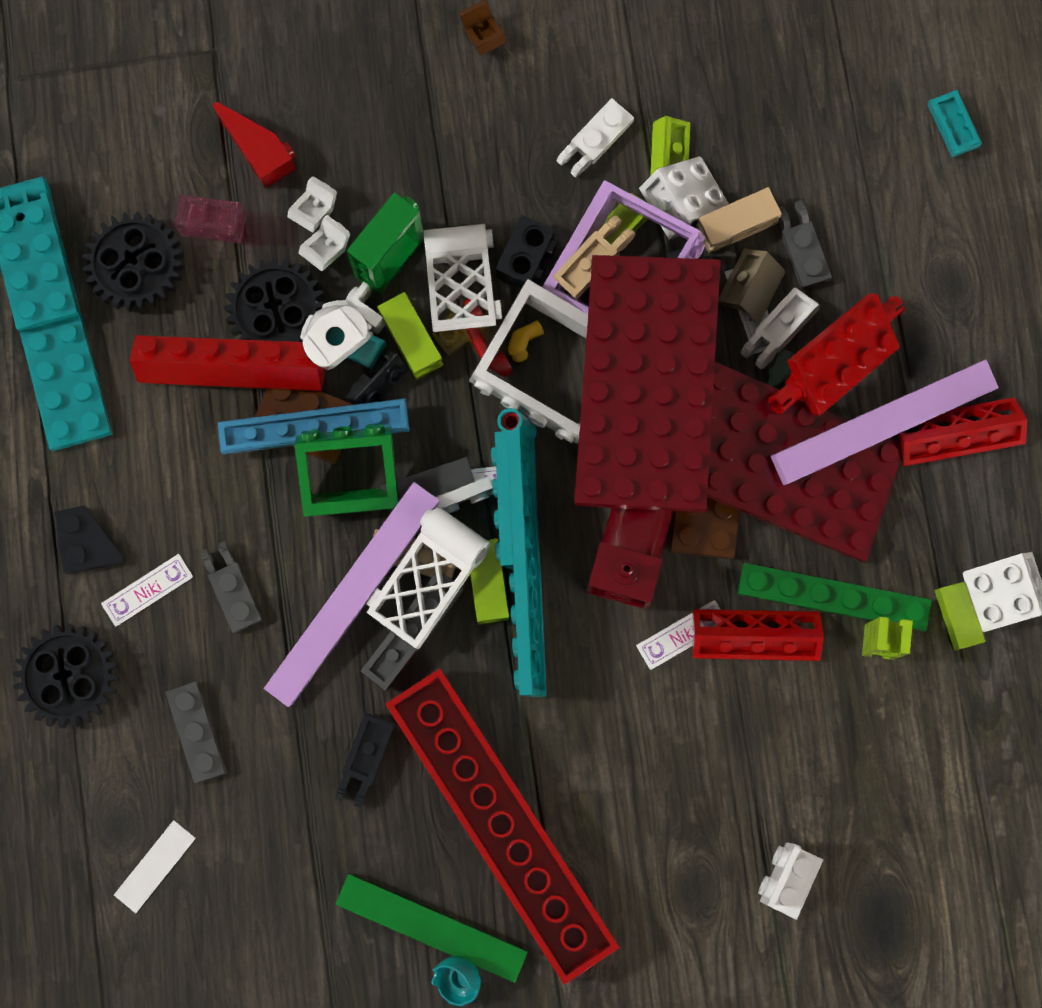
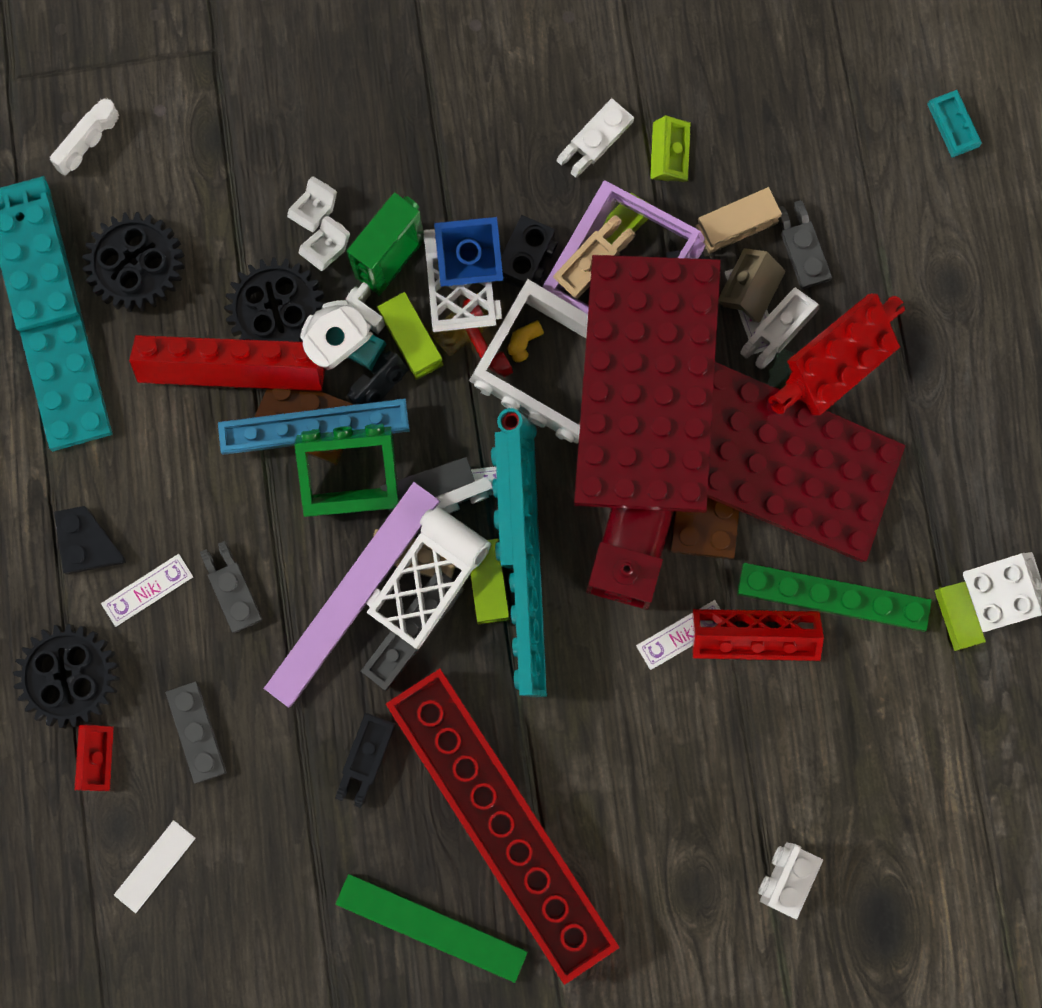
(84, 135): none -> white hinge
(94, 758): none -> red plate
(210, 219): clear pink brick -> none
(259, 146): red slope -> none
(457, 980): teal hair -> none
(468, 251): none -> blue slope
(482, 28): reddish brown bracket -> none
(684, 191): white bracket -> none
(884, 422): lavender tile -> none
(887, 638): lime piece -> none
(964, 435): red fence -> none

